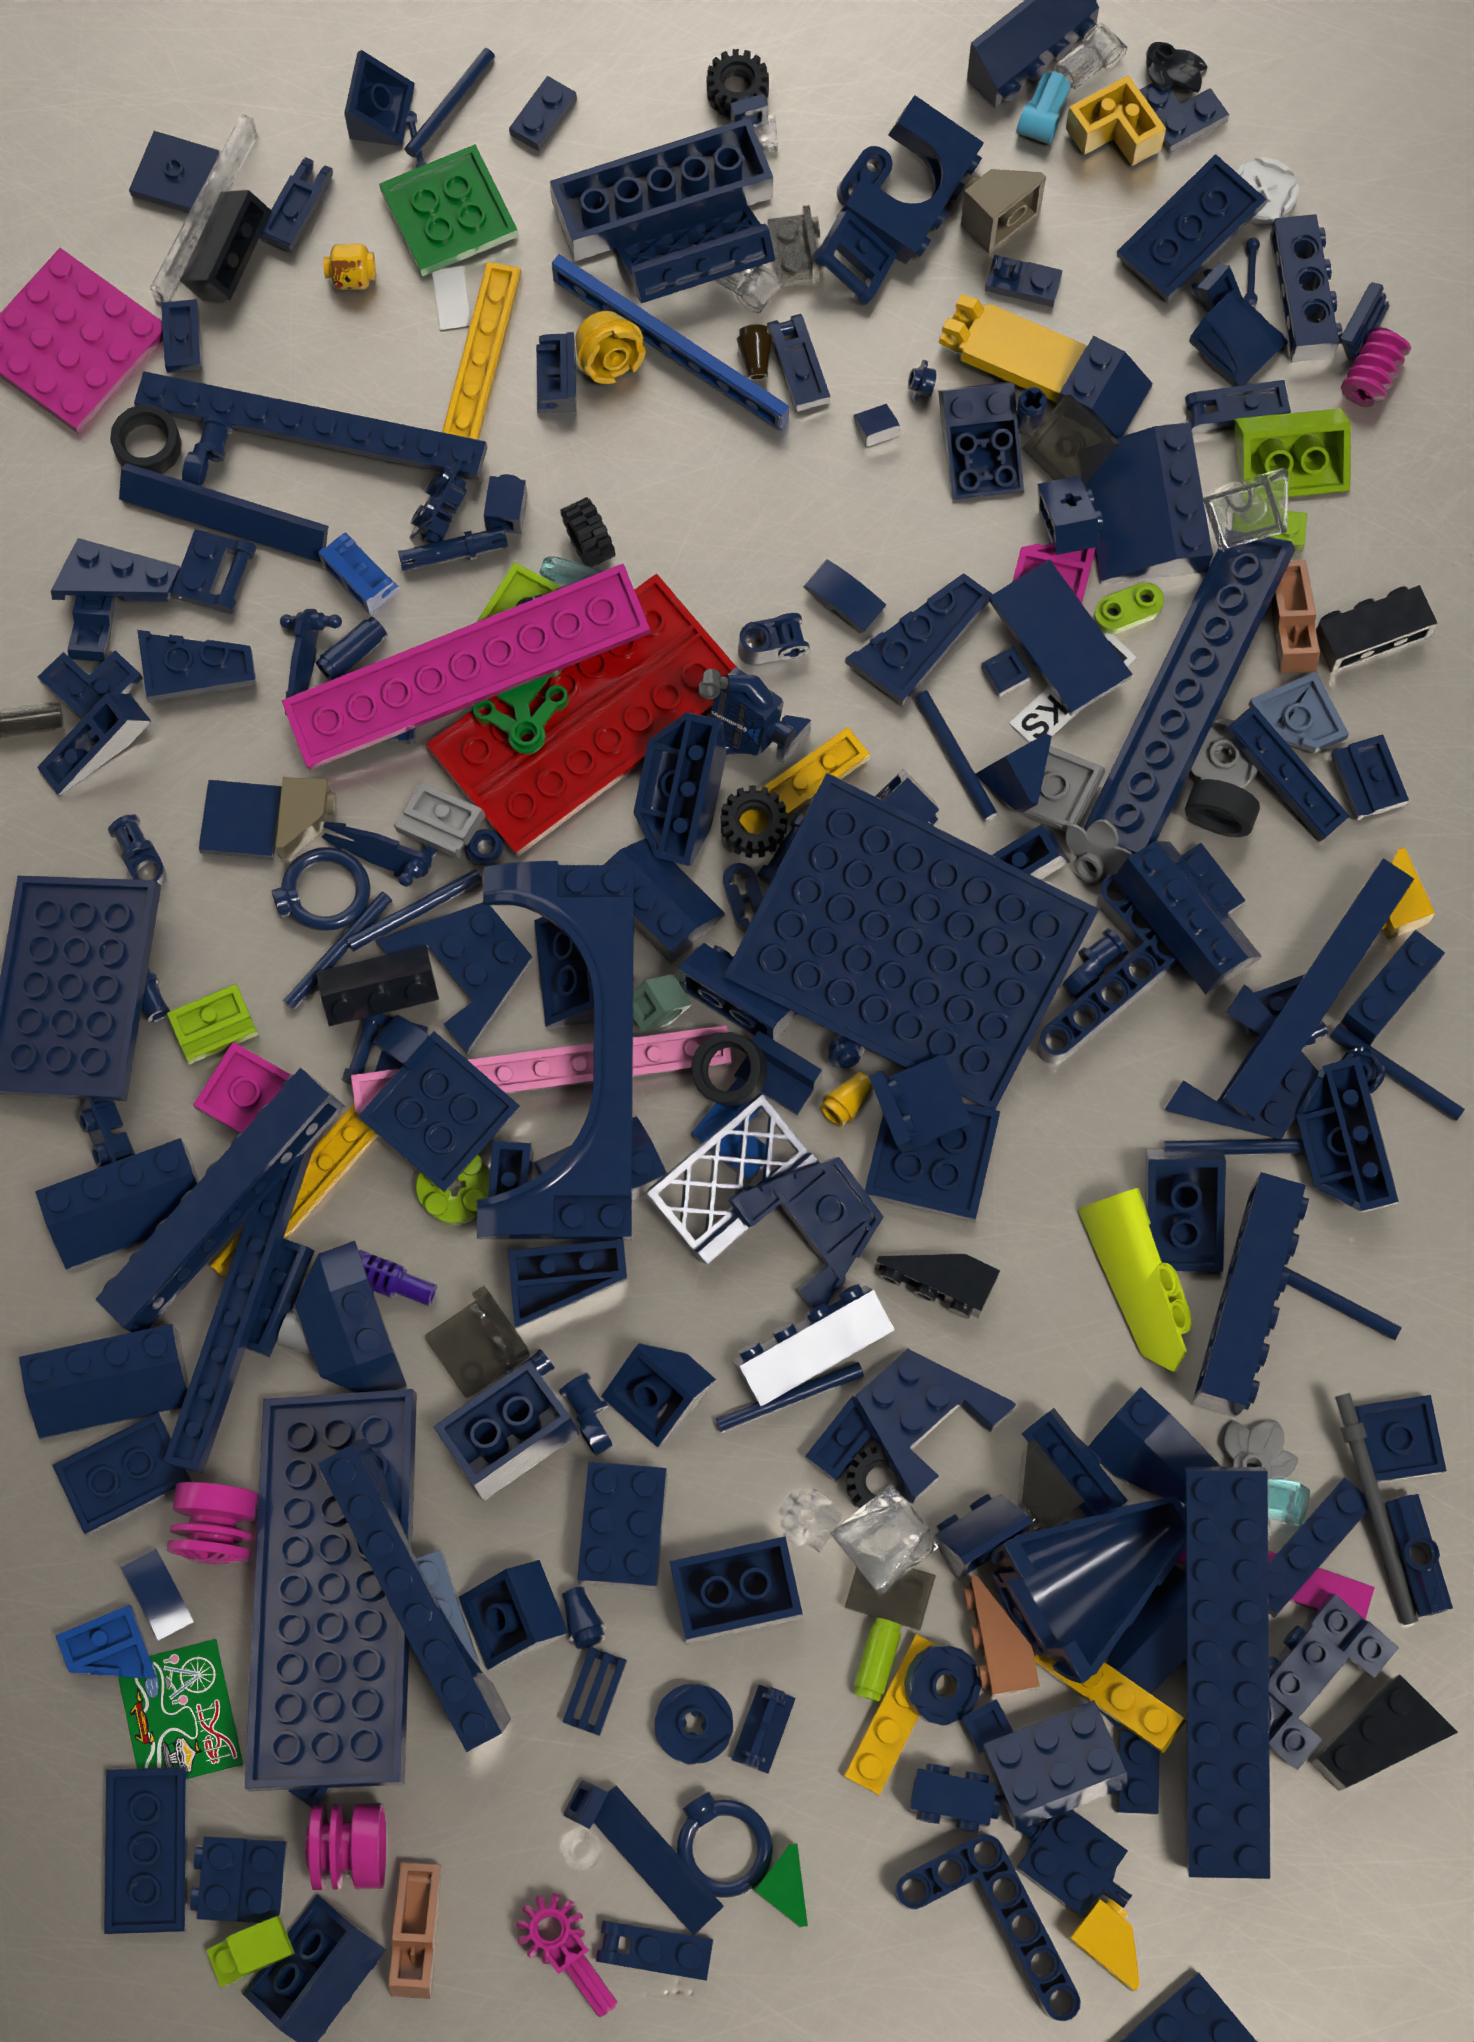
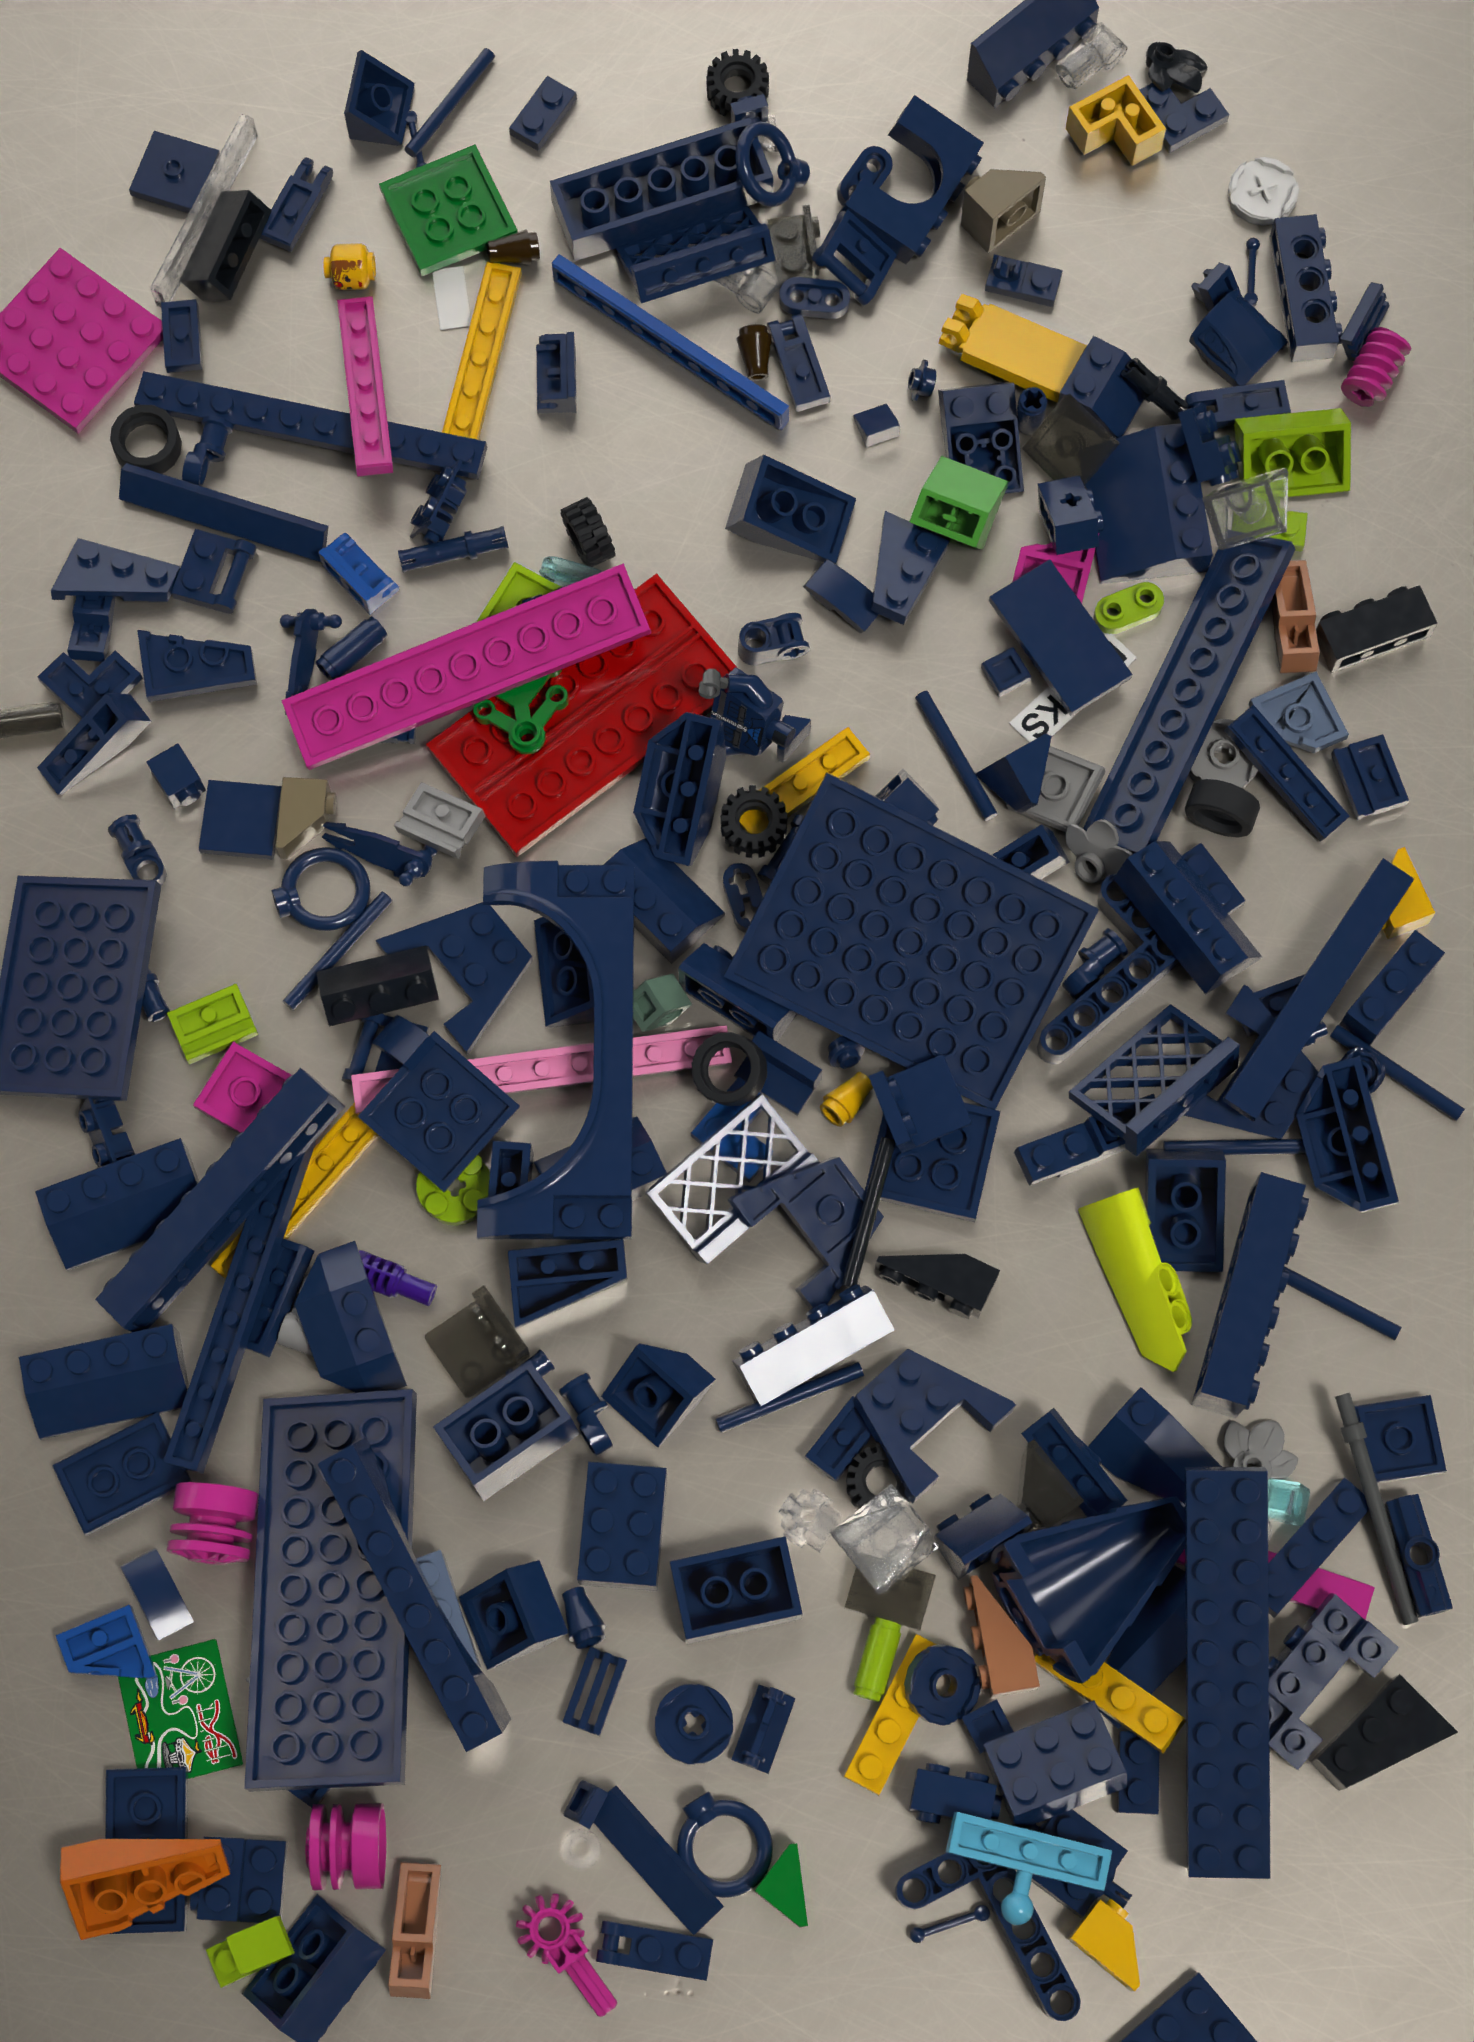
(123, 1878): none -> orange wedge
(176, 776): none -> dark blue brick
(365, 386): none -> dark pink tile
(414, 910): dark blue bar -> none
(485, 837): dark blue plate -> none
(505, 503): dark blue brick -> none
(515, 248): none -> dark brown cone
(608, 346): yellow cone -> none
(790, 510): none -> dark blue slope
(791, 170): none -> dark blue piece
(814, 295): none -> dark blue plate
(868, 1212): none -> black bar
(904, 566): none -> dark blue wing
(917, 643): dark blue wing -> none
(959, 502): none -> bright green slope
(980, 1913): none -> dark blue hinge
(1028, 1854): none -> medium azure plate
(1042, 115): medium azure piece -> none
(1072, 1148): none -> dark blue slope
(1154, 388): none -> black pin
(1182, 1091): none -> dark blue fence
(1191, 227): dark blue plate -> none
(1211, 457): none -> dark blue plate

